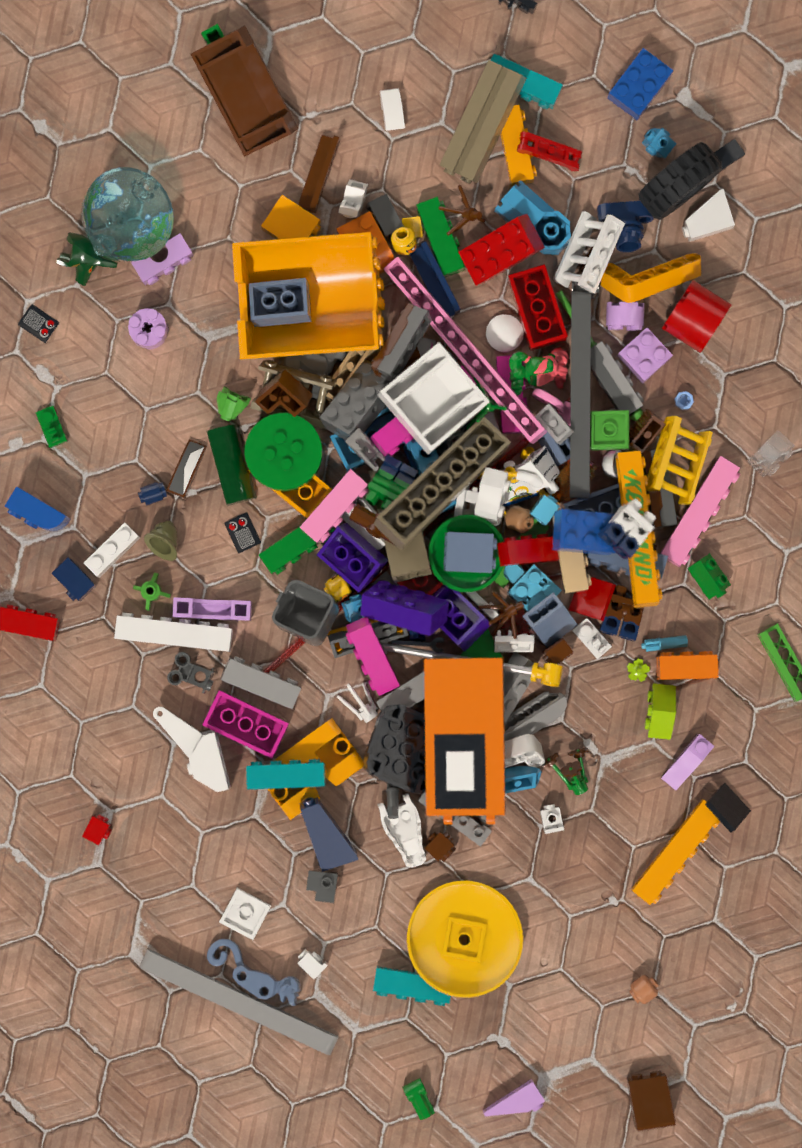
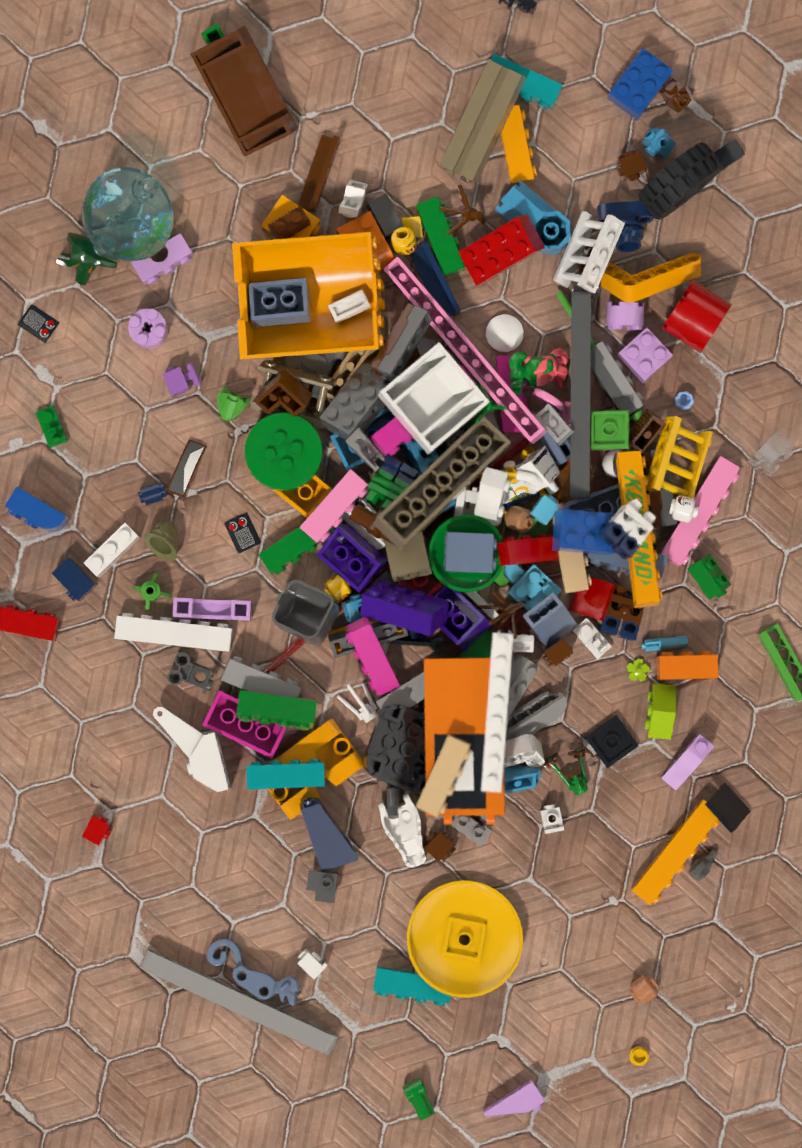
(177, 381): none -> medium lavender brick
(231, 464): dark green brick -> none
(245, 913): white tile -> none
(276, 709): none -> green brick
(289, 224): none -> reddish brown brick
(349, 306): none -> white tile
(392, 109): white slope -> none
(443, 776): none -> tan brick
(497, 712): none -> white brick
(537, 307): red brick -> none
(549, 150): red plate -> none
(549, 674): piece -> none
(611, 741): none -> black tile
(631, 165): none -> reddish brown brick
(639, 1056): none -> yellow plate
(650, 1101): reddish brown slope -> none
(675, 95): none -> reddish brown brick
(683, 509): none -> white head
(702, 866): none -> dark grey piece
(709, 218): white slope -> none

